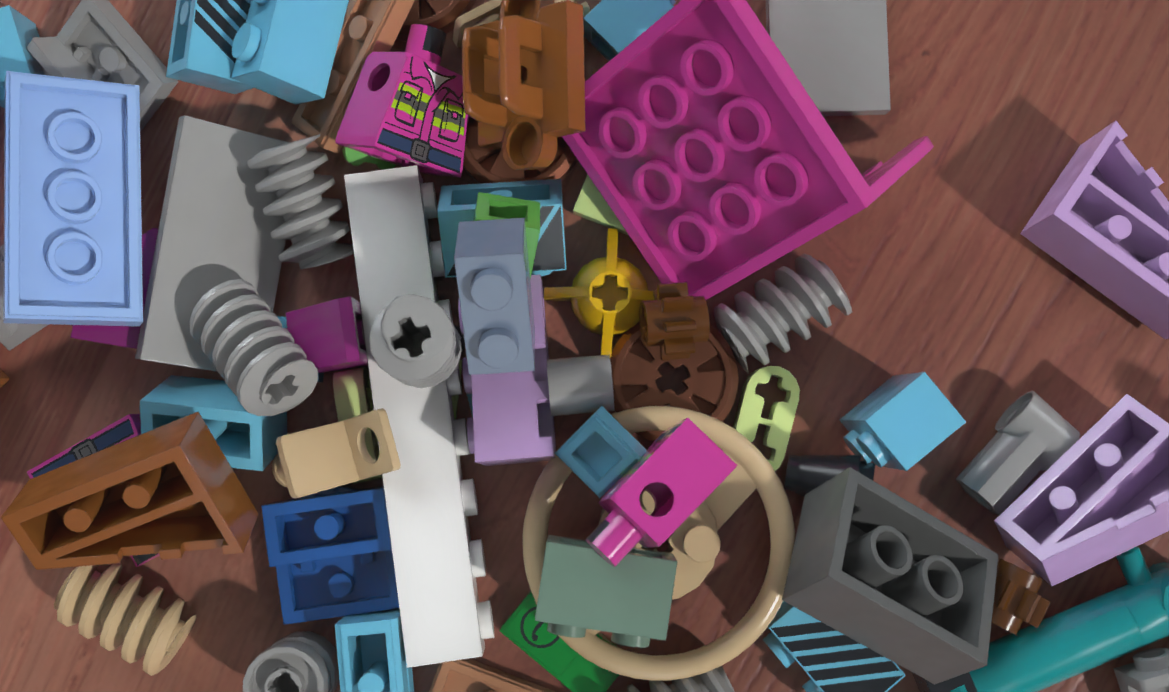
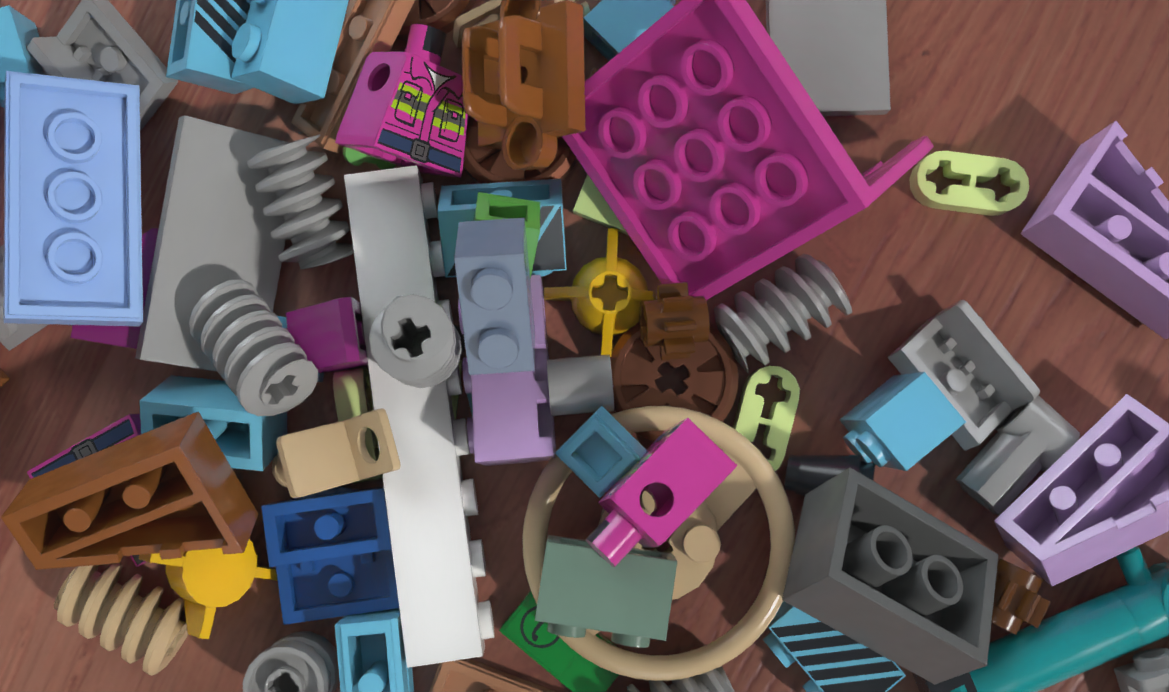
(210, 581): none -> yellow piece
(968, 369): none -> light grey bracket
(969, 169): none -> yellowish green beam

